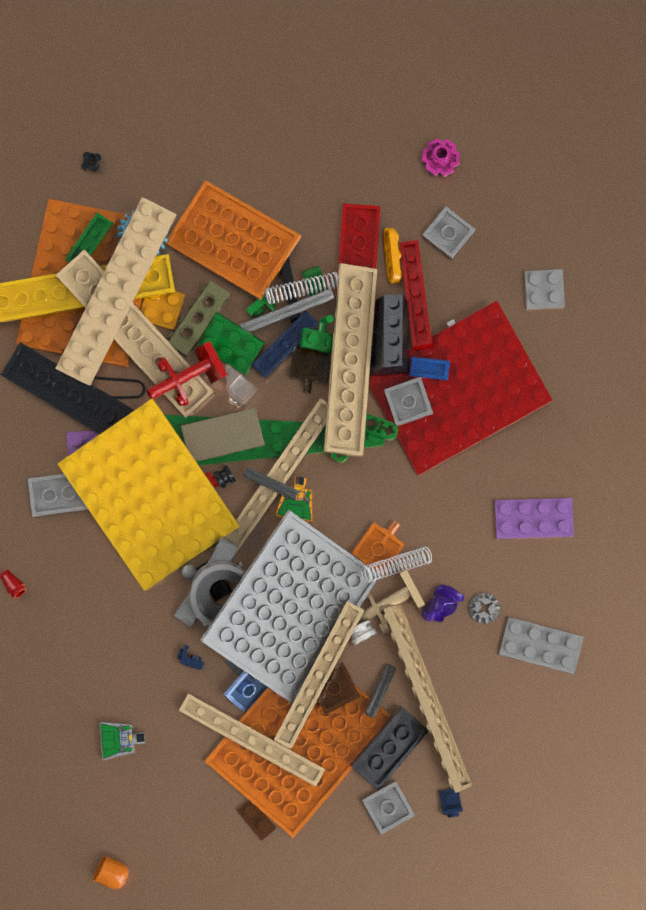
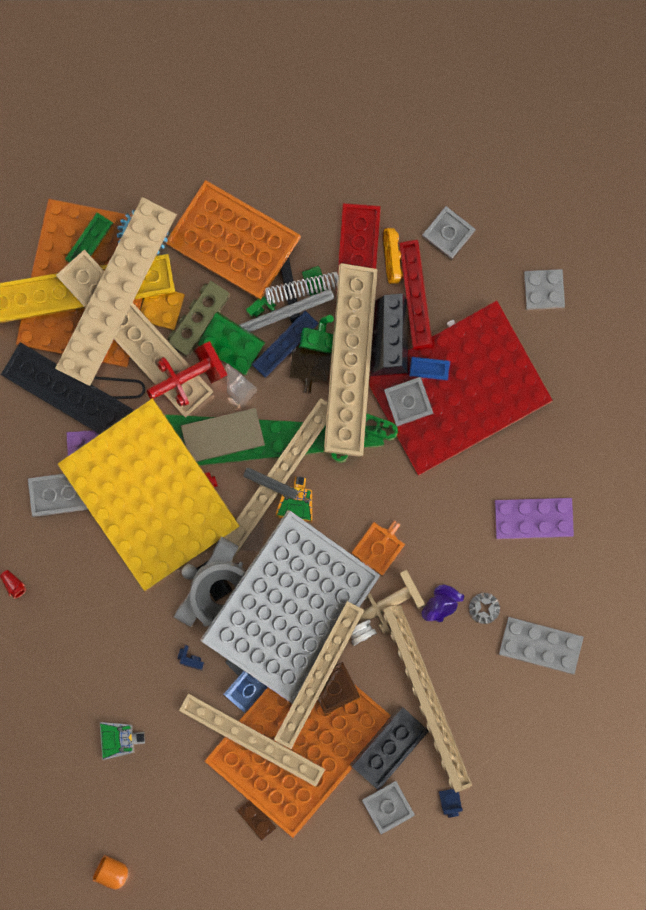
(86, 161): black plate -> none
(225, 477): black wheel -> none
(380, 691): dark grey axle -> none
(400, 562): white piece -> none
(440, 157): dark pink plant -> none

